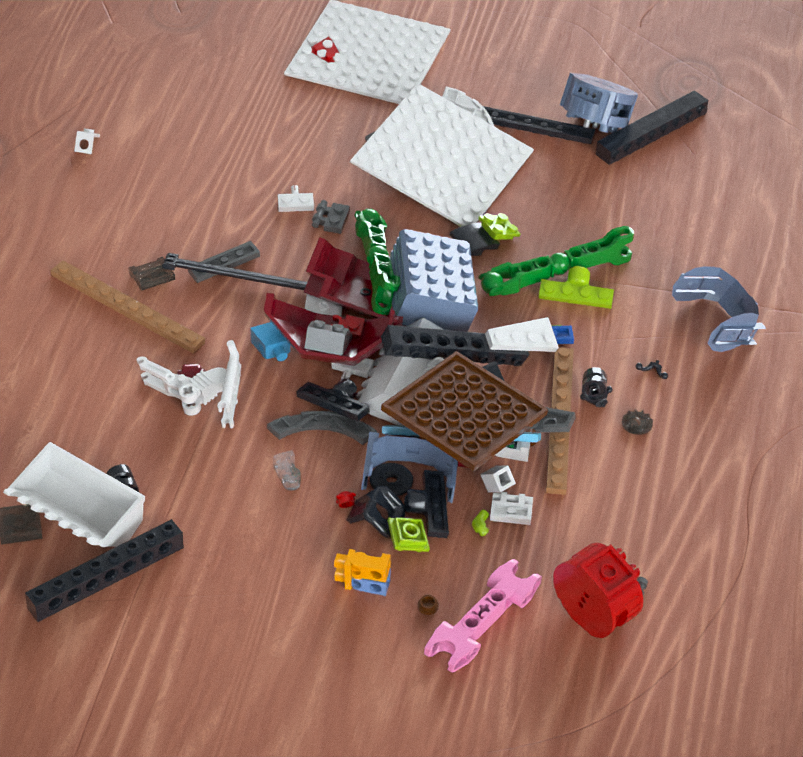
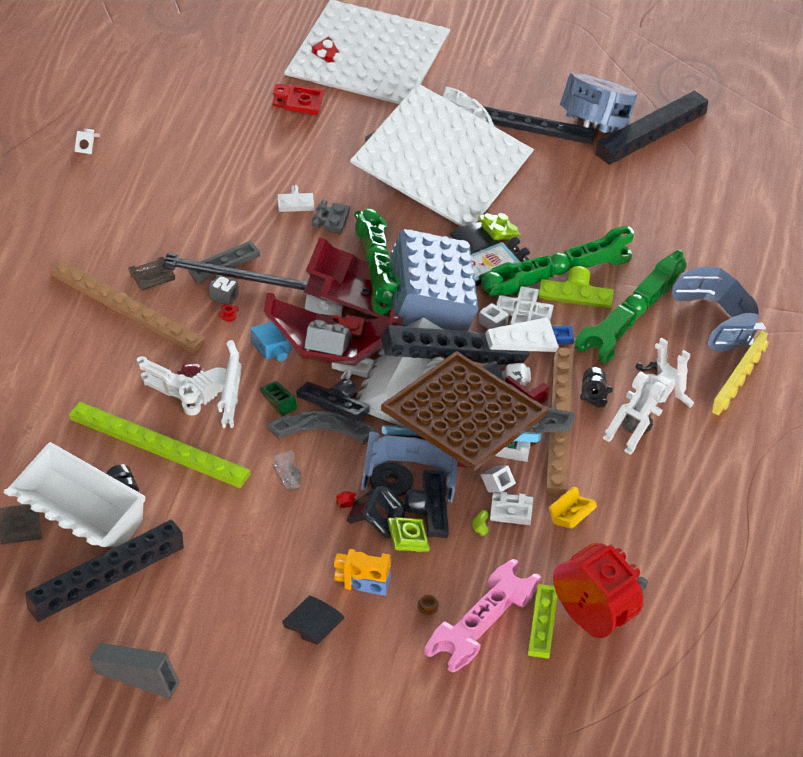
(137, 668): none -> dark grey slope
(160, 444): none -> lime plate
(223, 290): none -> dark grey brick
(228, 312): none -> red plate
(280, 399): none -> dark green slope
(294, 98): none -> red plate
(313, 619): none -> black slope
(493, 317): none -> white brick
(496, 255): none -> tile
(518, 372): none -> white head
(525, 306): none -> white plate
(539, 393): none -> dark red bracket
(543, 622): none -> lime plate
(571, 508): none -> yellow bracket
(625, 315): none -> green piece
(650, 391): none -> white piece
(739, 375): none -> light yellow plate

